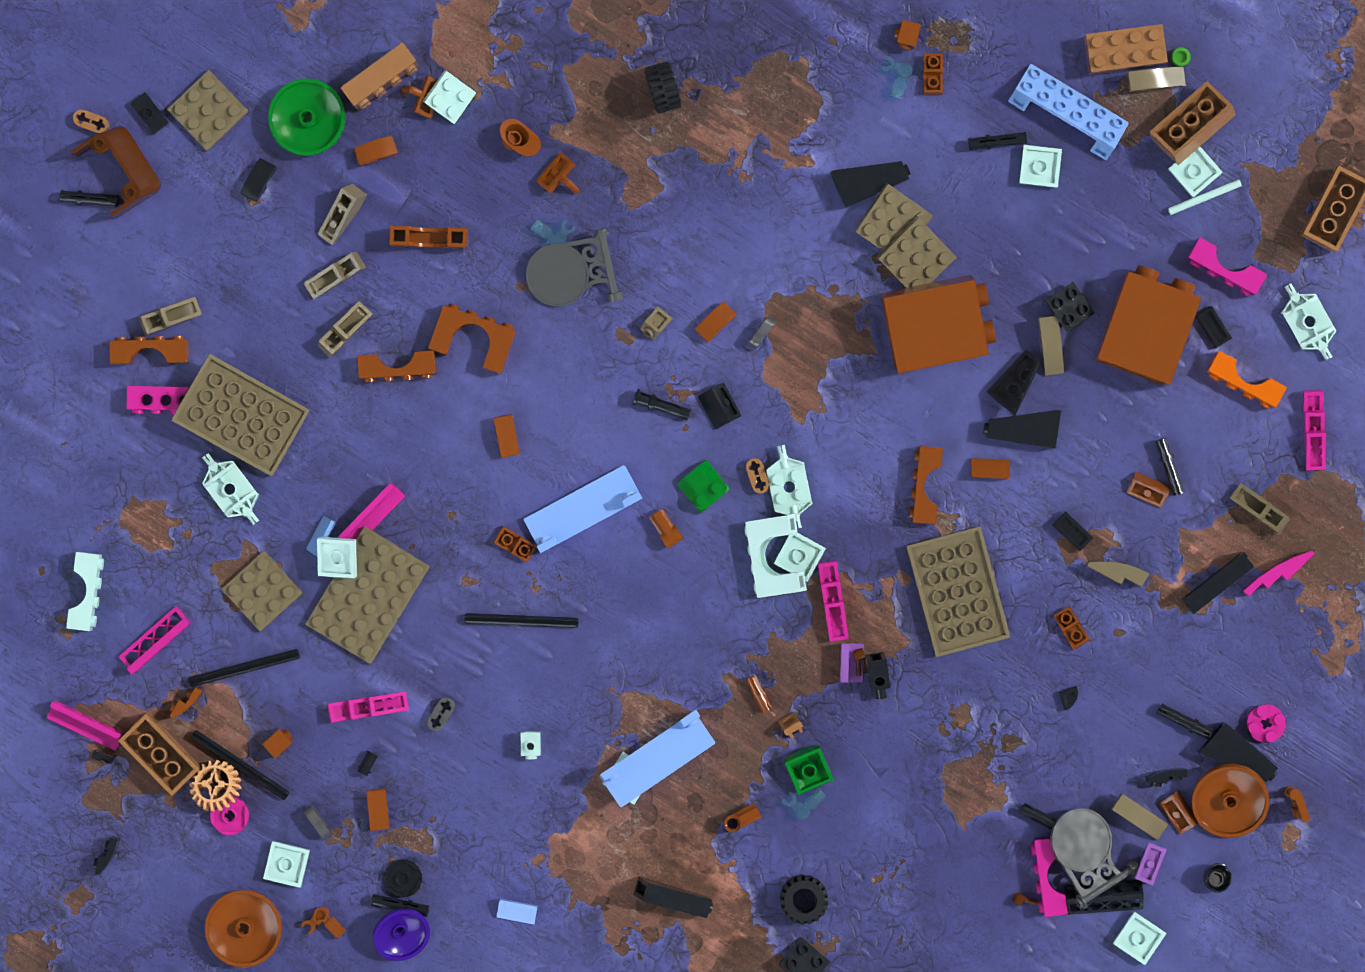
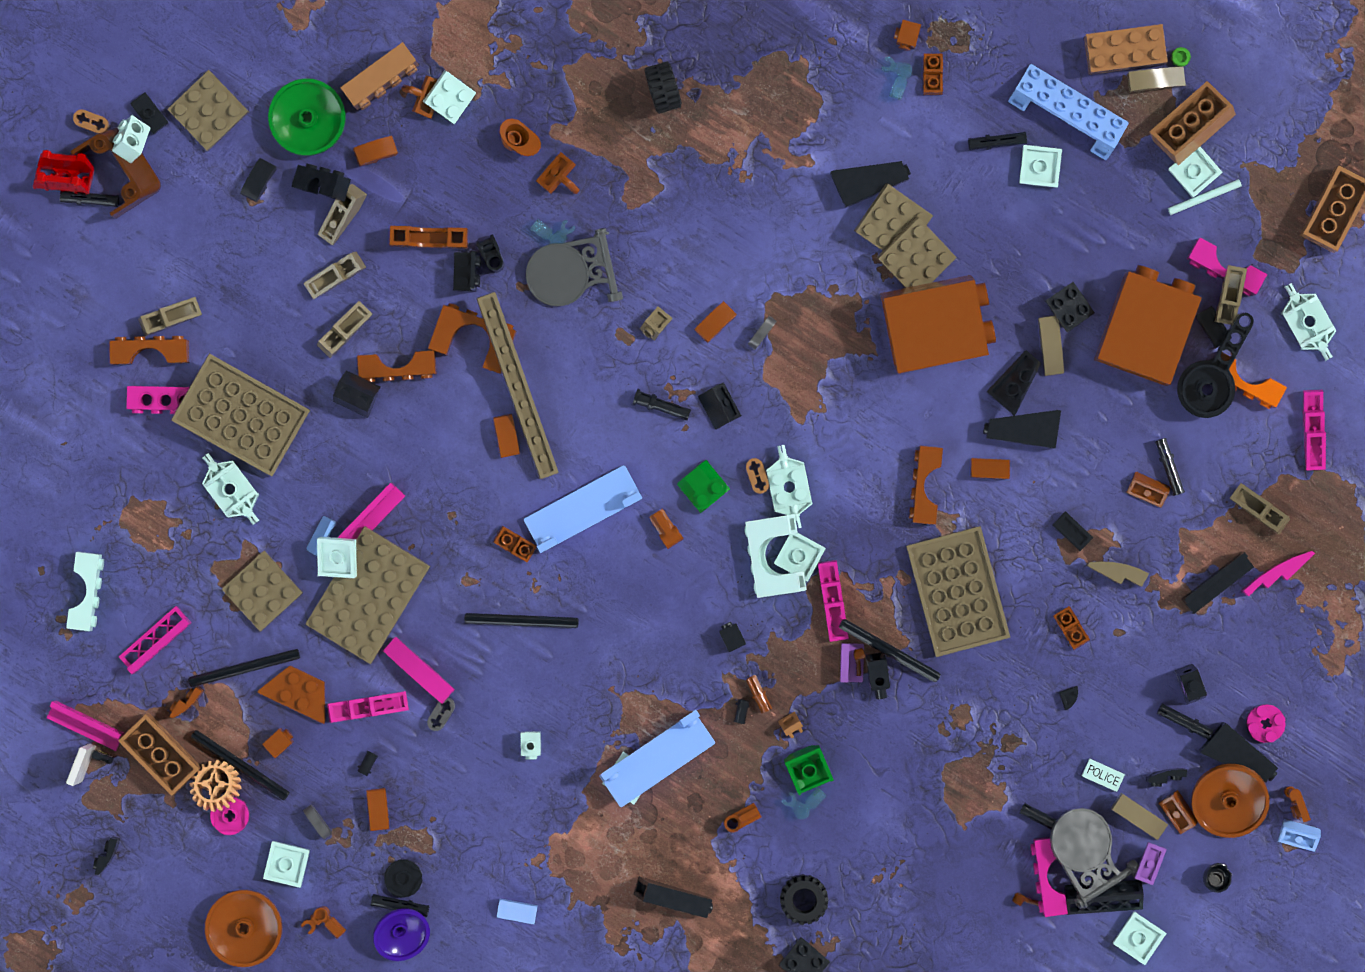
(64, 166): none -> red piece
(80, 764): none -> white tile
(130, 138): none -> light aqua brick
(299, 692): none -> dark orange wing
(331, 184): none -> black arch
(356, 393): none -> black slope
(418, 670): none -> dark pink slope
(465, 271): none -> black bracket
(489, 250): none -> black piece
(517, 385): none -> dark tan plate
(732, 636): none -> black brick
(741, 711): none -> black pin
(889, 650): none -> black axle
(1103, 775): none -> light aqua tile
(1191, 683): none -> black torso
(1215, 373): none -> black beam
(1230, 294): none -> dark tan slope
(1299, 835): none -> light blue slope

